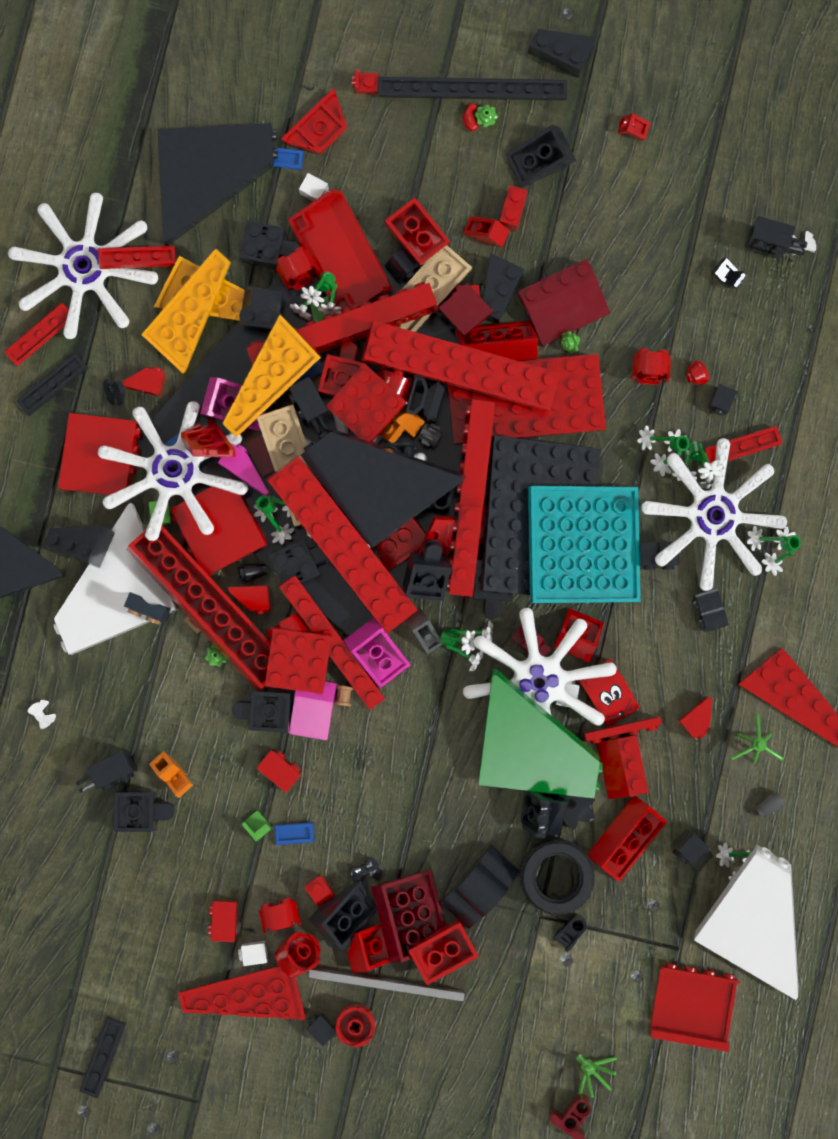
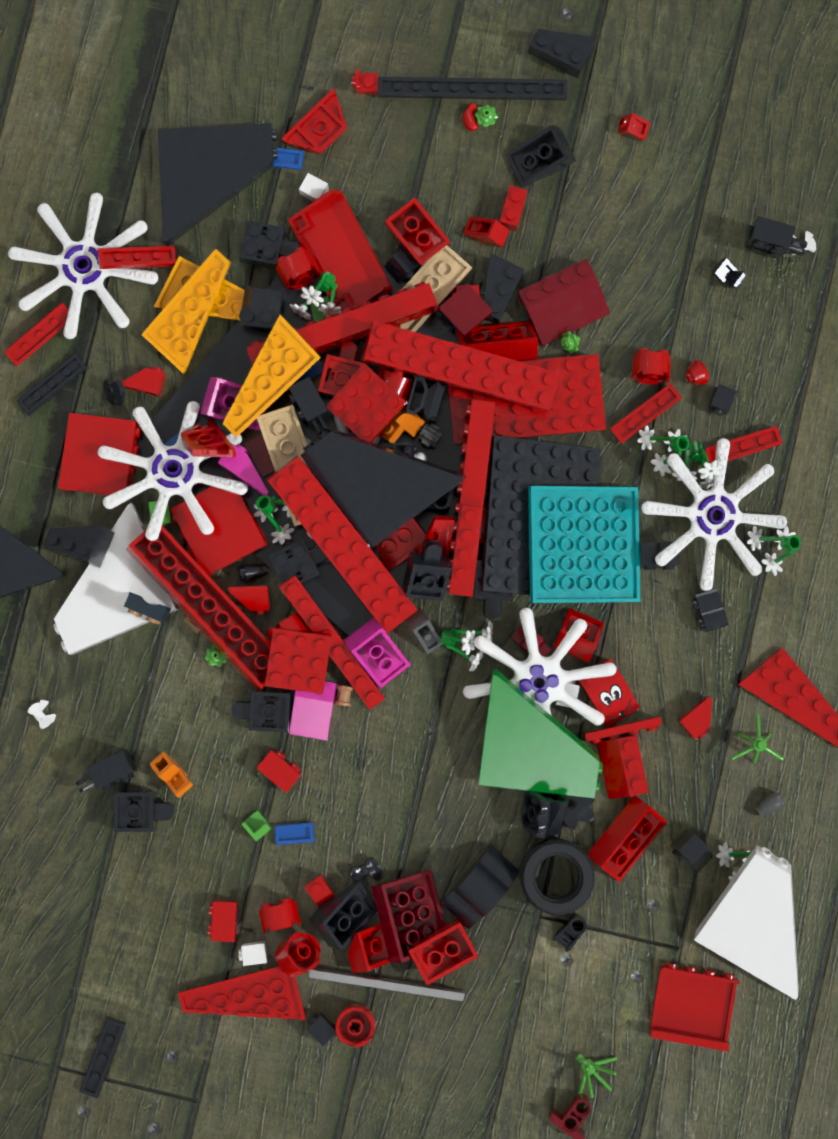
(645, 413): none -> red plate

